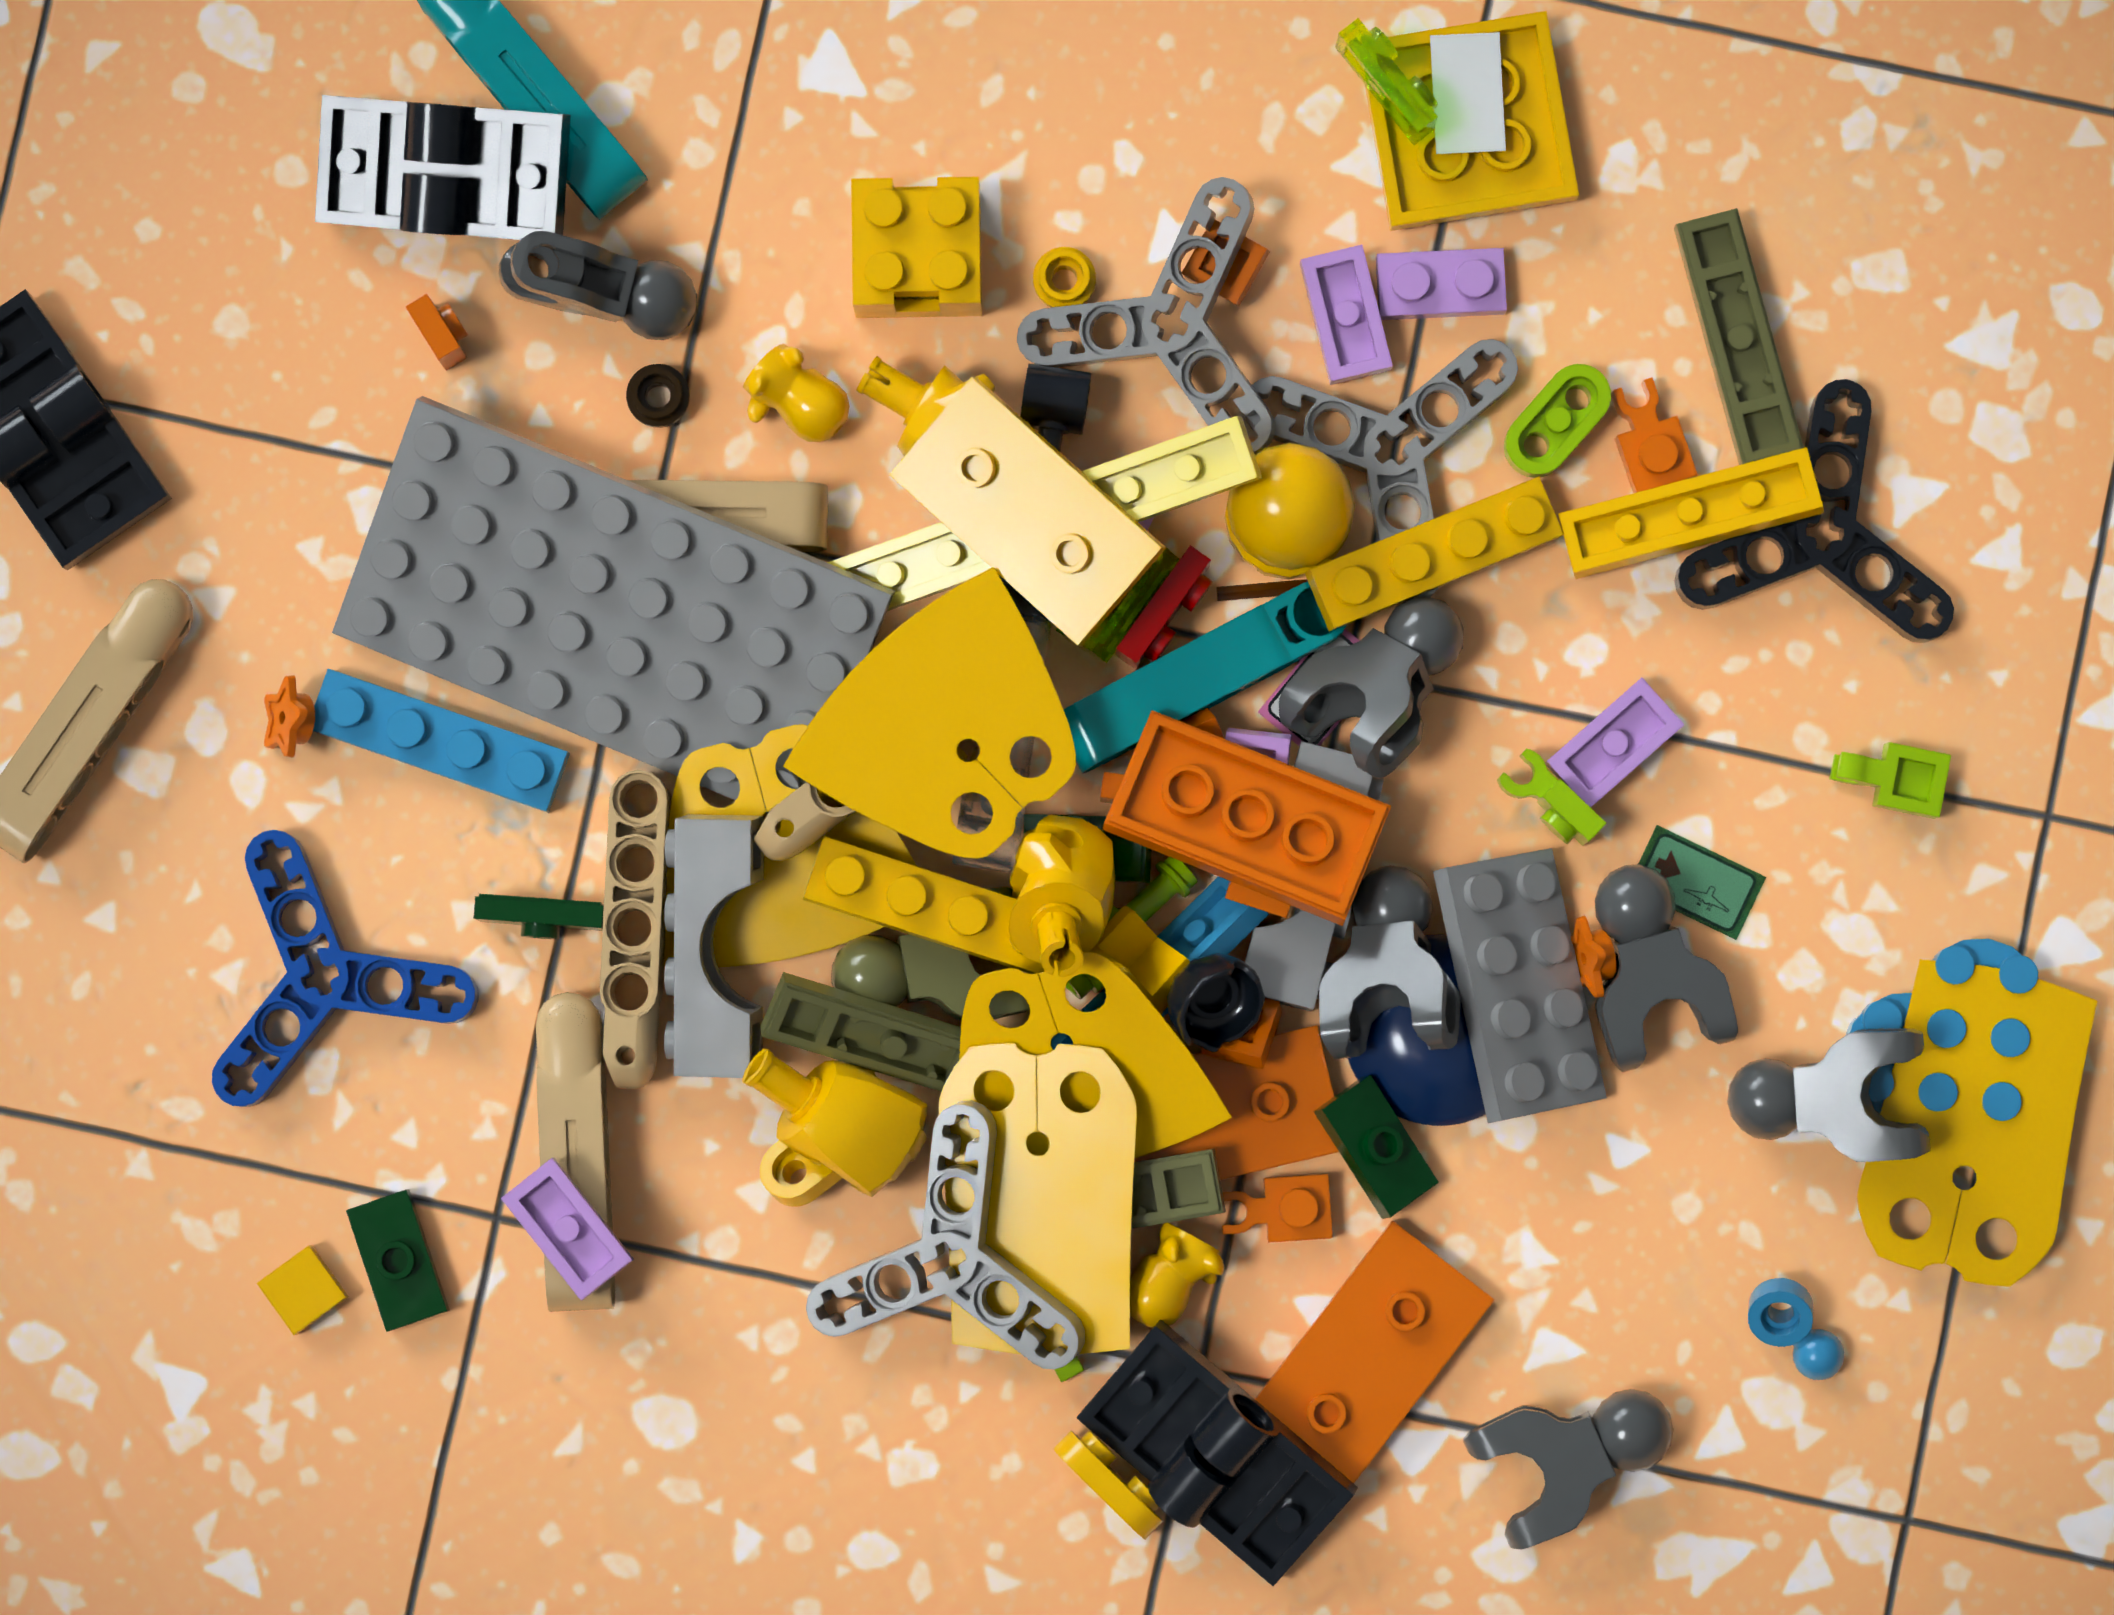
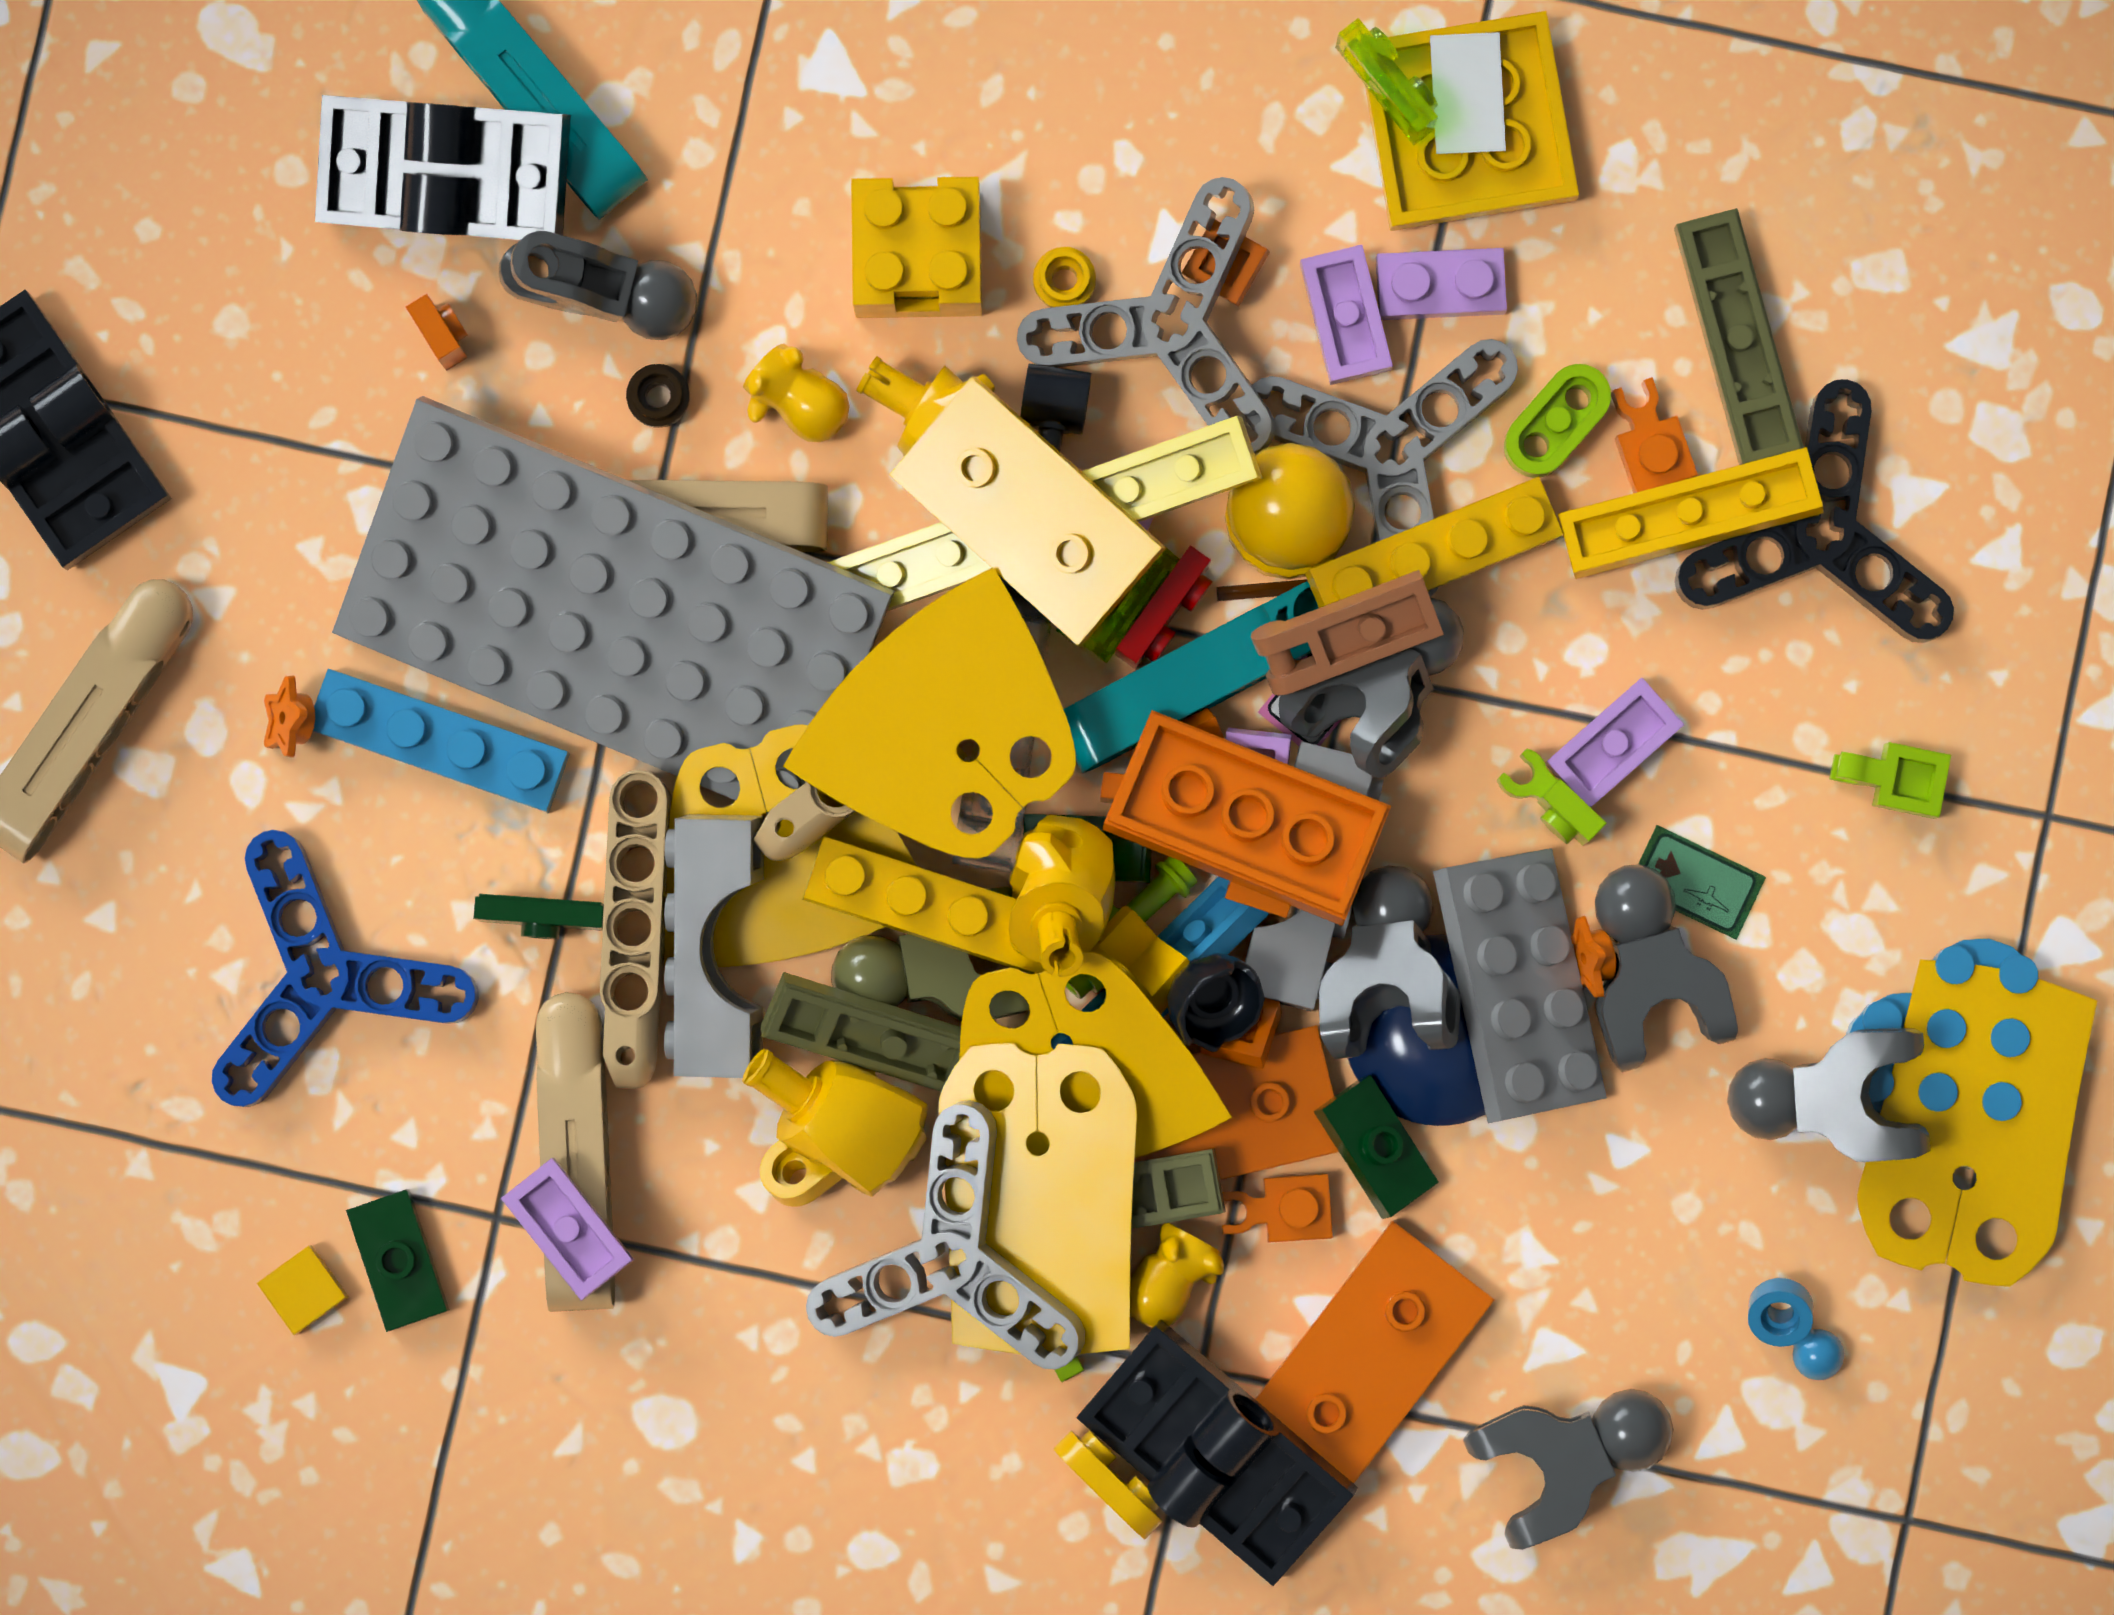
(1348, 633): none -> nougat plate

